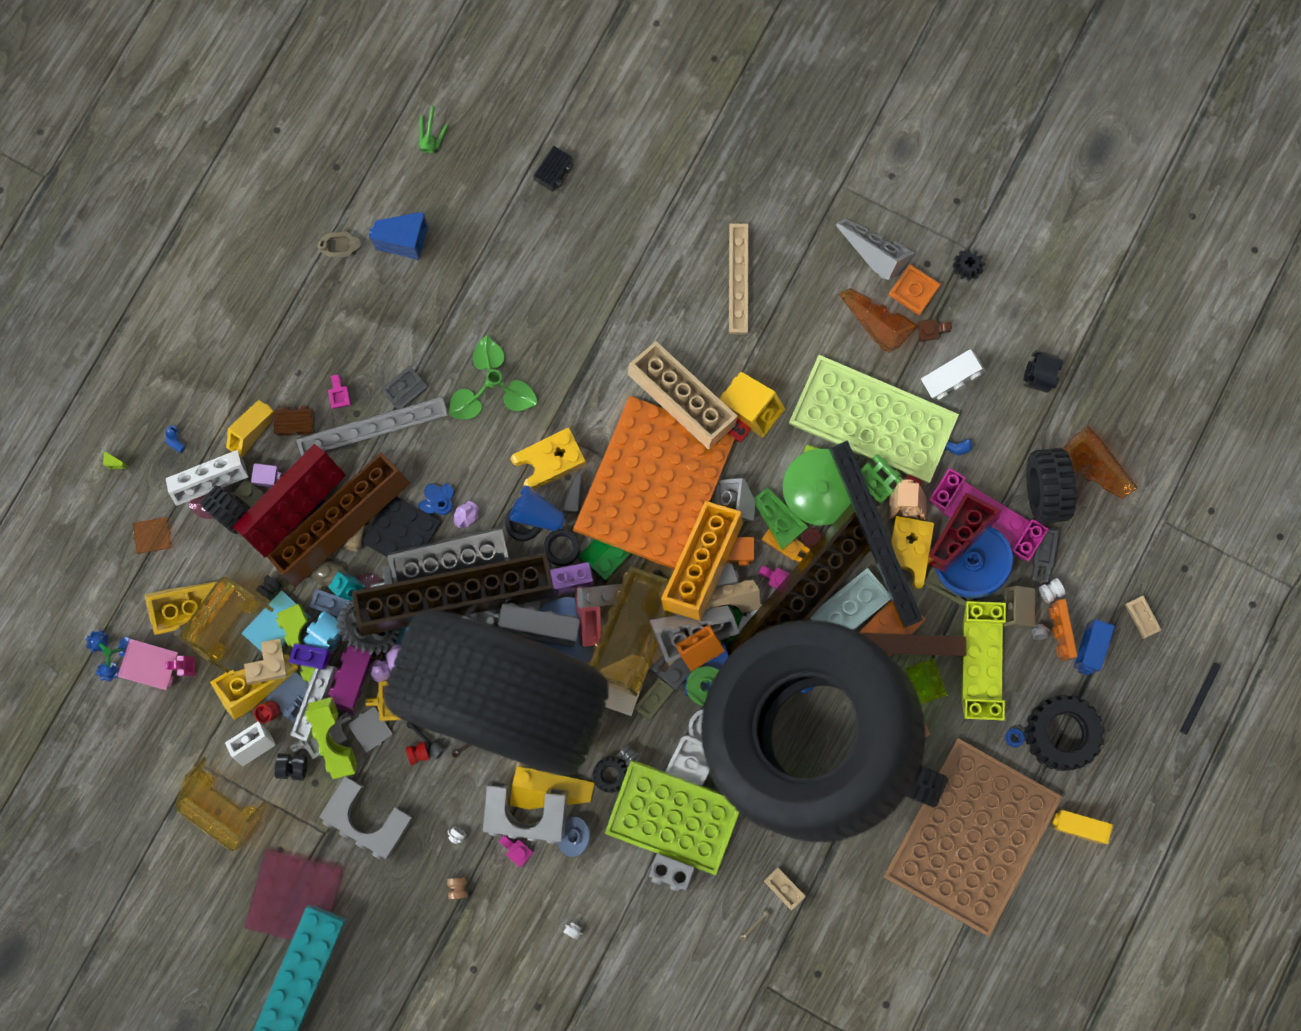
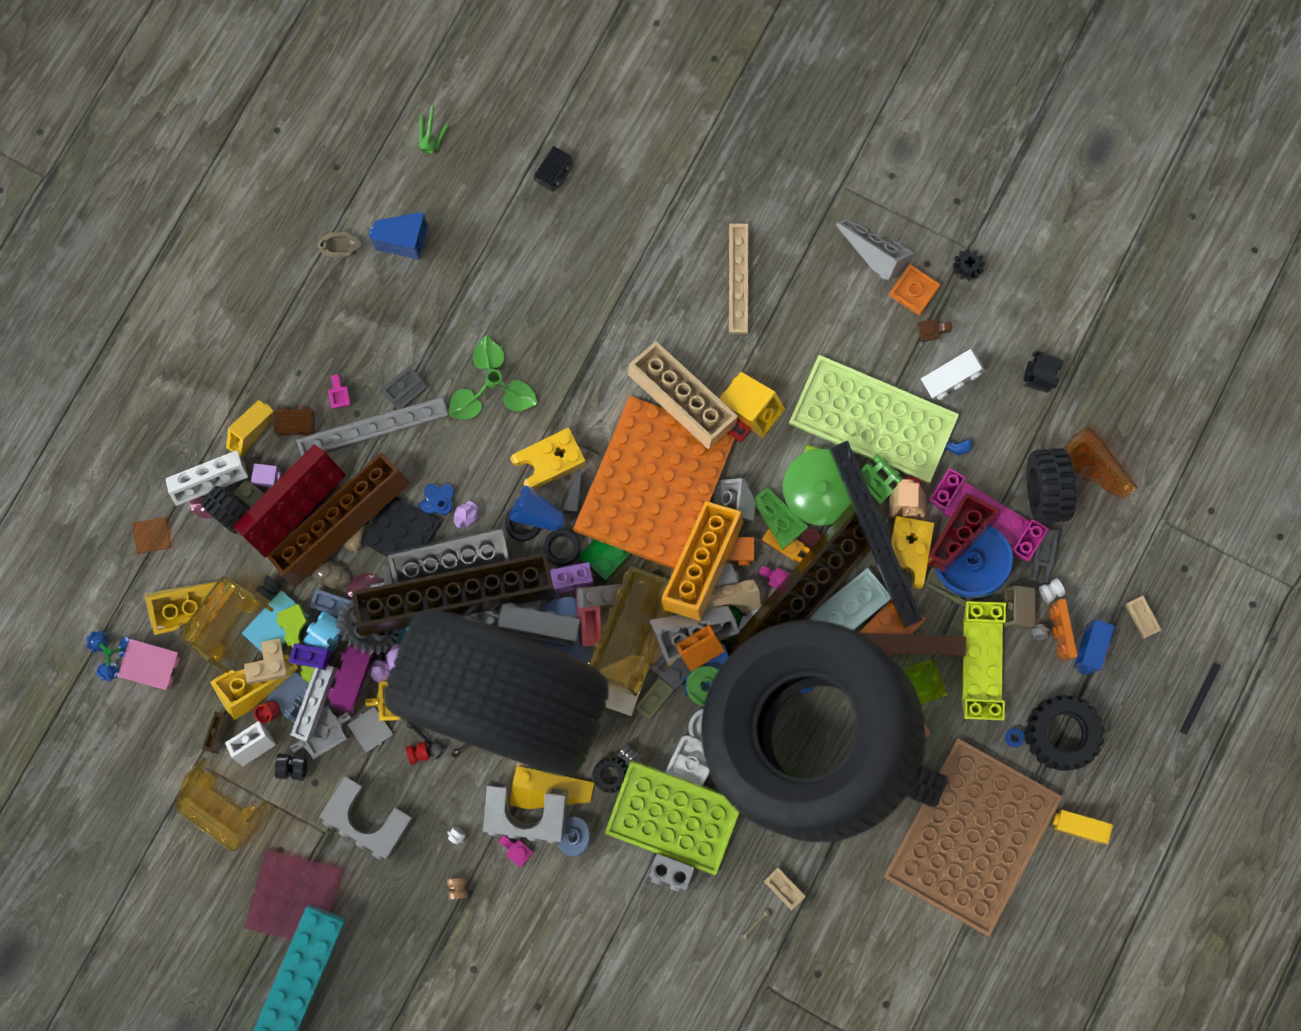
(112, 462): lime slope -> none
(172, 439): blue arm -> none
(184, 665): dark pink plate -> none
(216, 732): none -> dark brown plate
(338, 759): lime arch -> none
(344, 584): teal brick -> none
(573, 931): white plate -> none
(883, 327): clear orange wedge -> none

